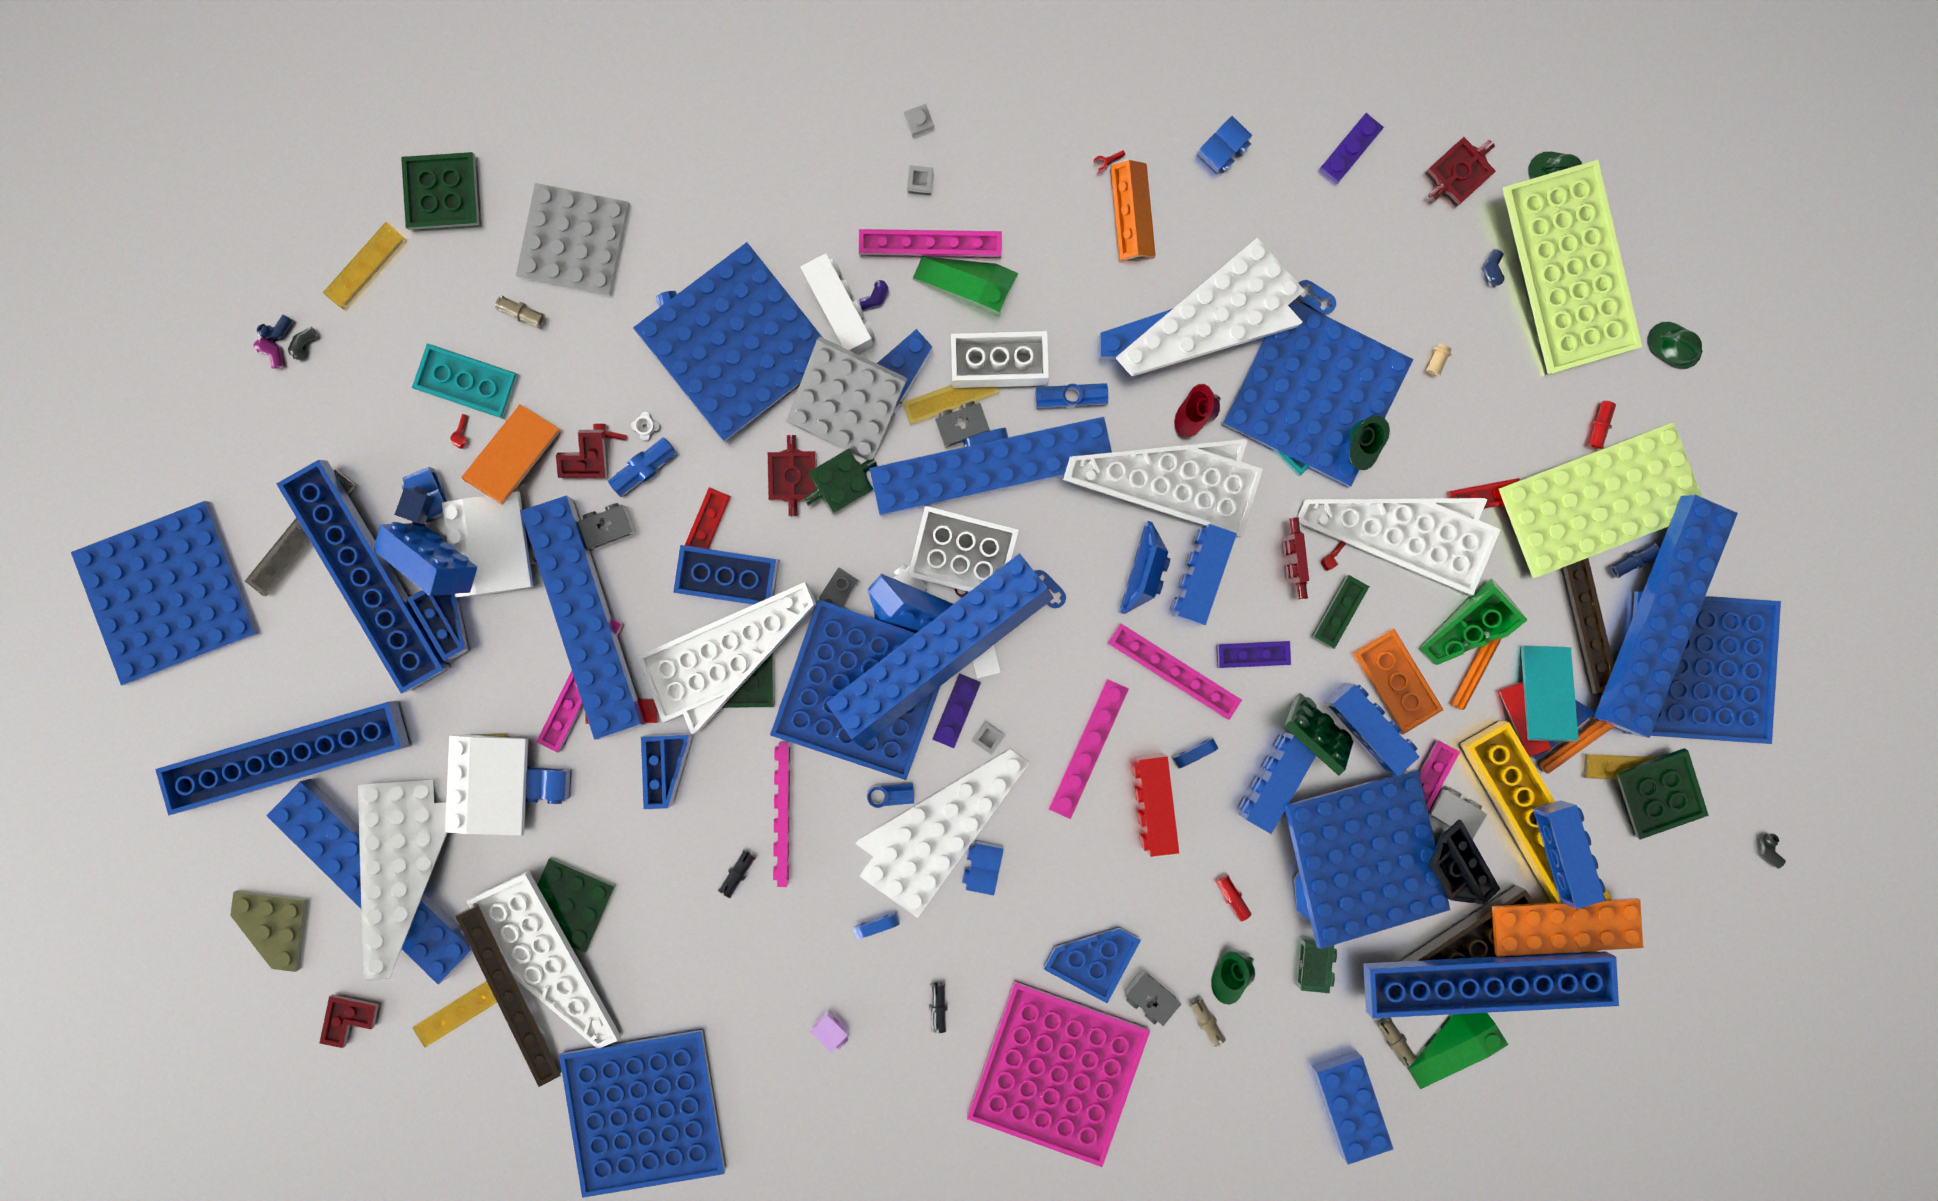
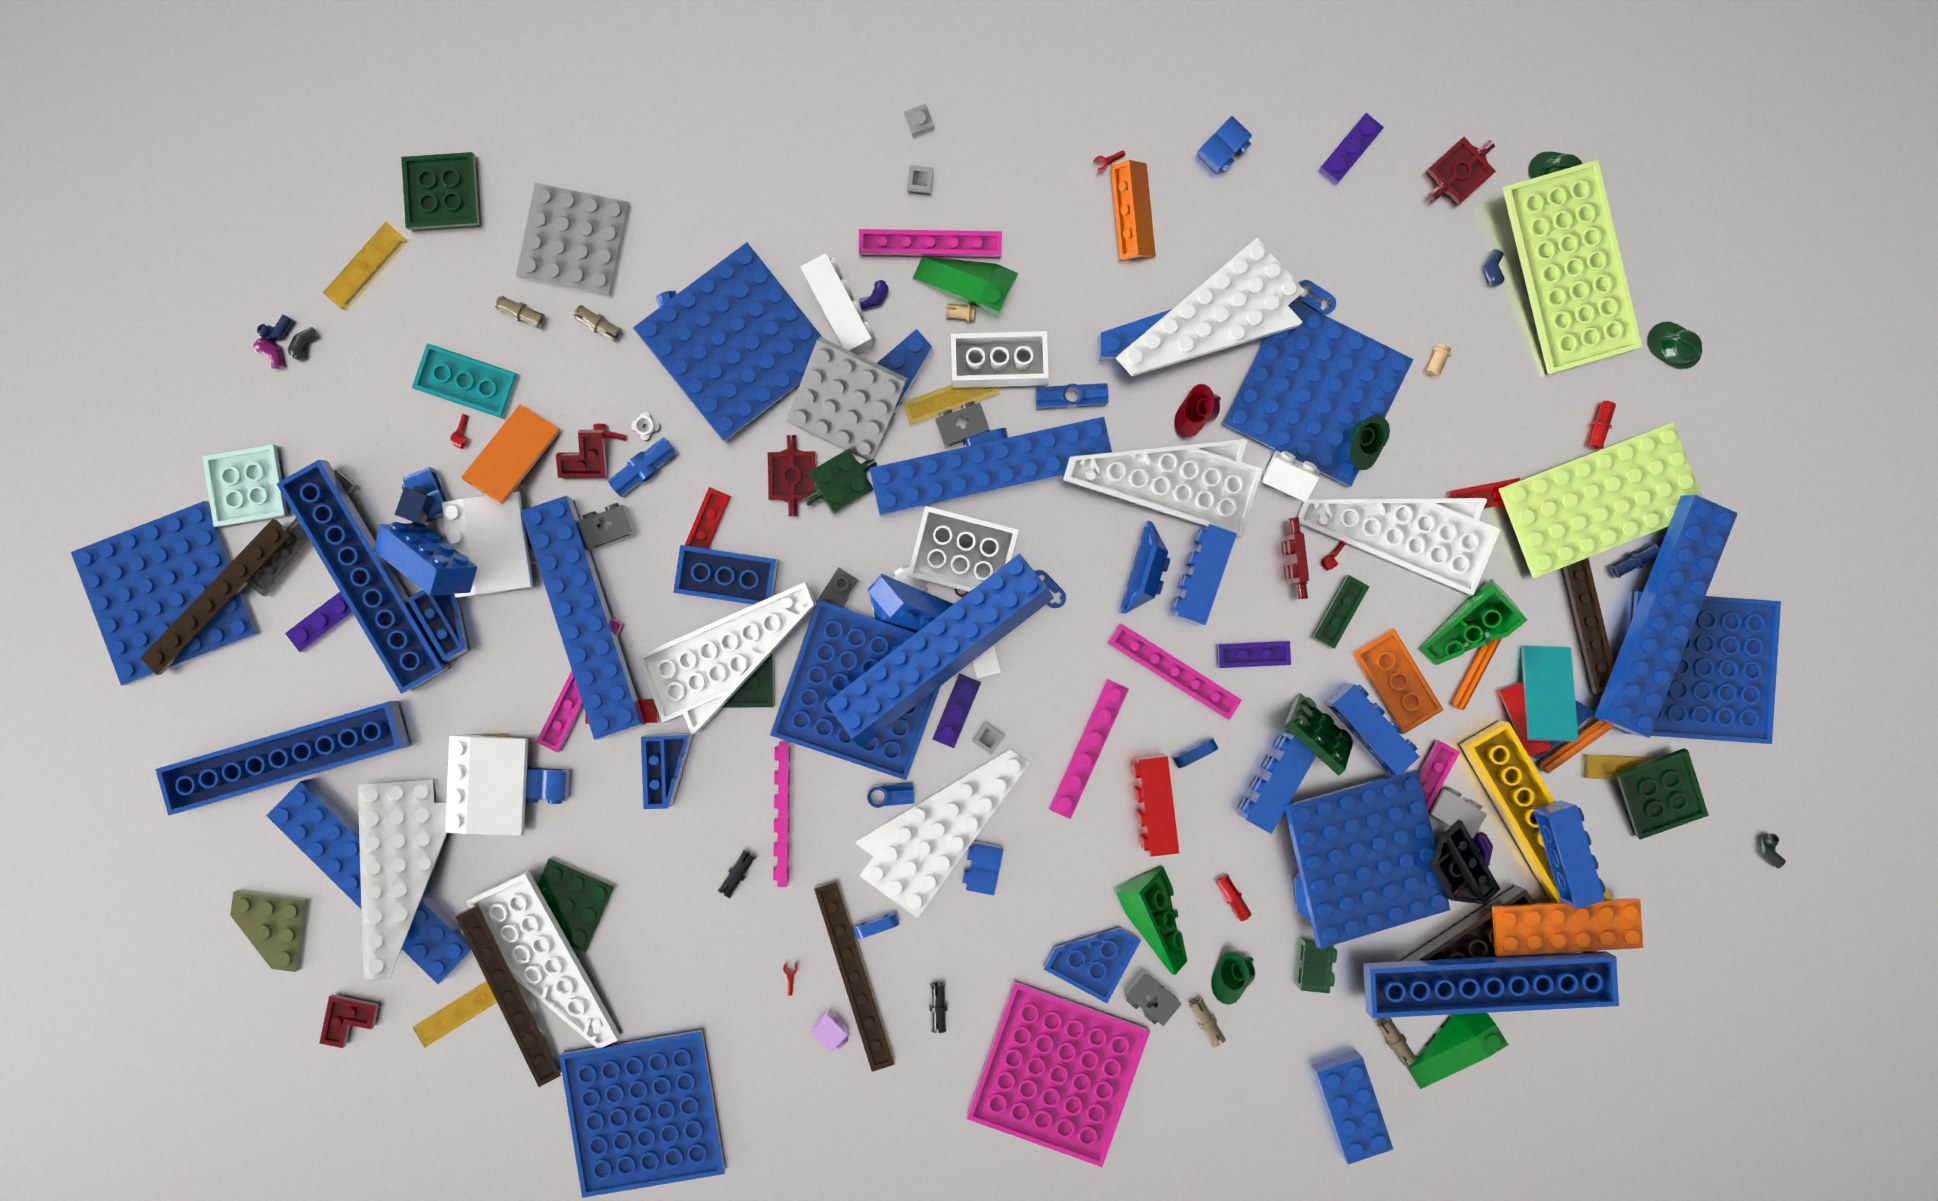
(216, 597): none -> dark brown plate
(244, 485): none -> light aqua plate
(319, 622): none -> dark purple plate
(597, 323): none -> dark tan pin
(790, 977): none -> red hand
(854, 976): none -> dark brown plate
(961, 311): none -> tan pin
(1151, 911): none -> green wedge
(1291, 475): none -> white brick
(1484, 845): none -> dark purple arm

